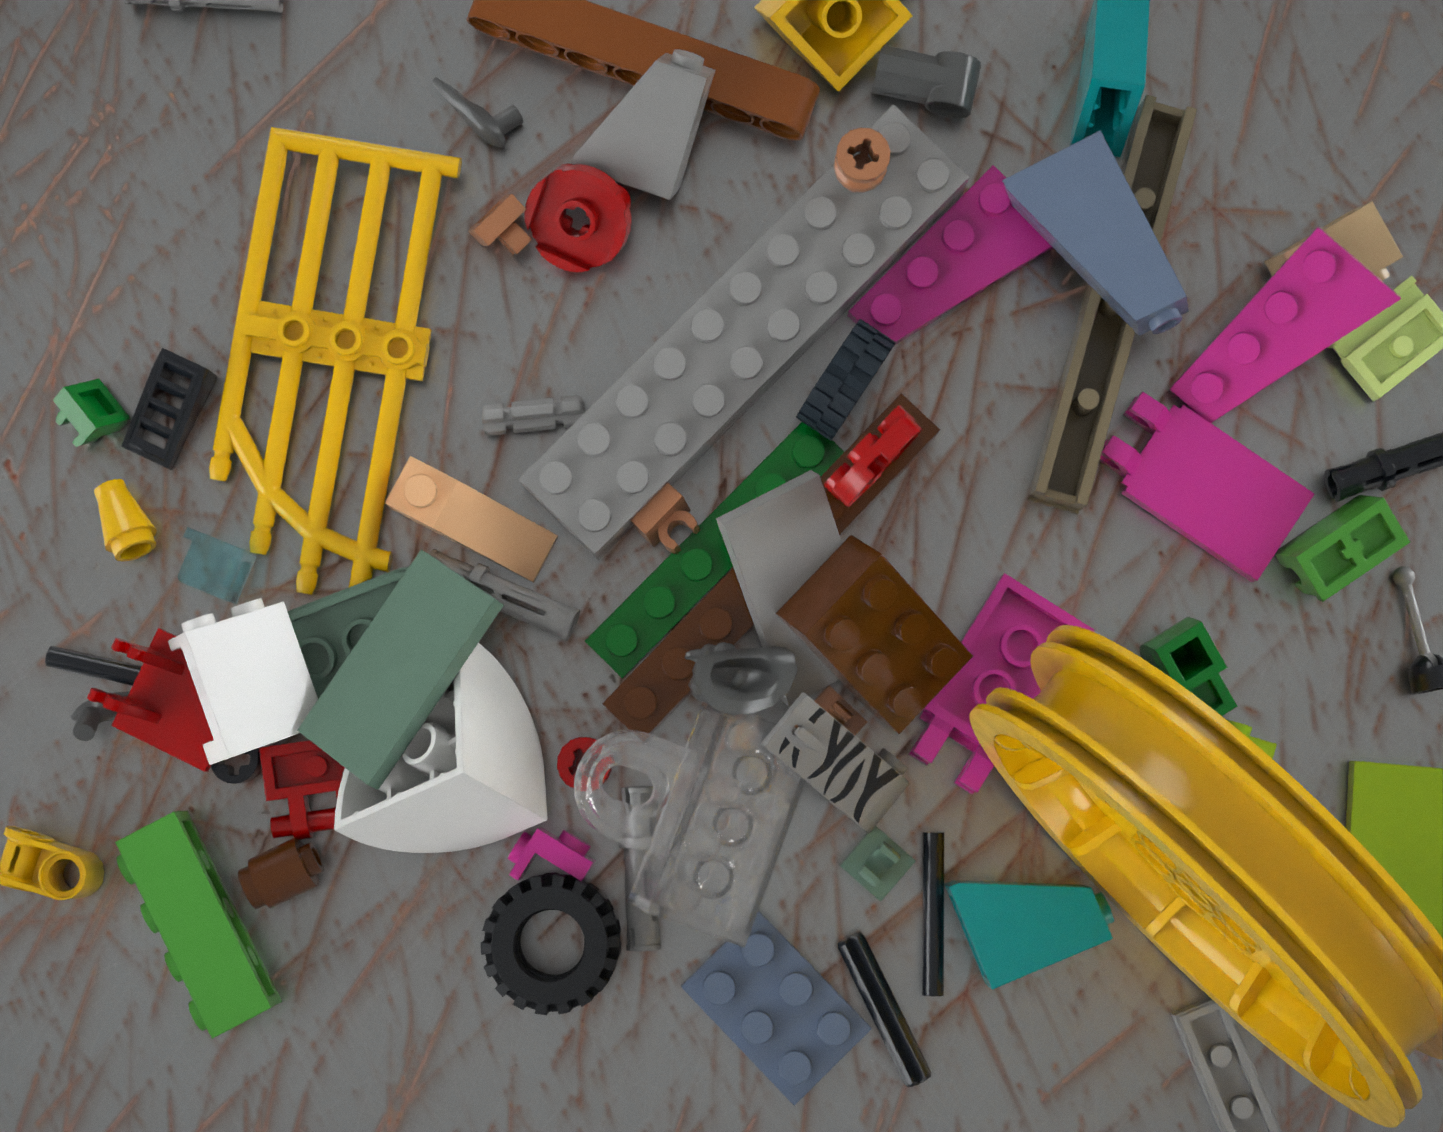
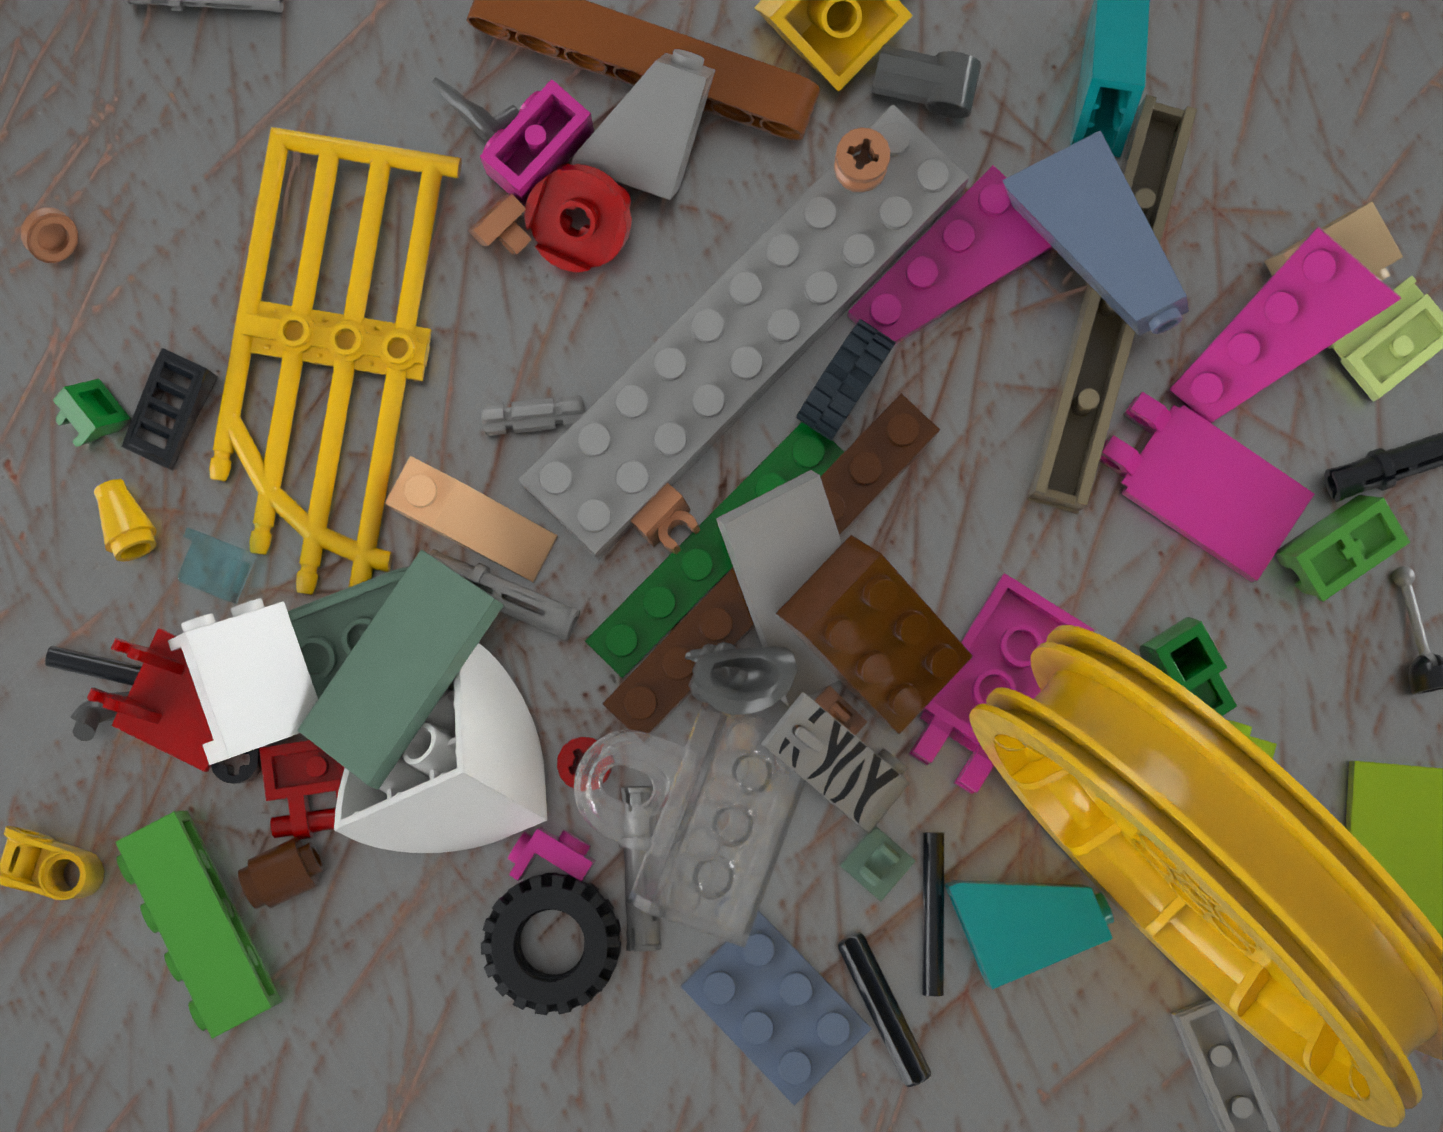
(49, 235): none -> nougat tile
(537, 141): none -> dark pink brick
(873, 456): red plate -> none

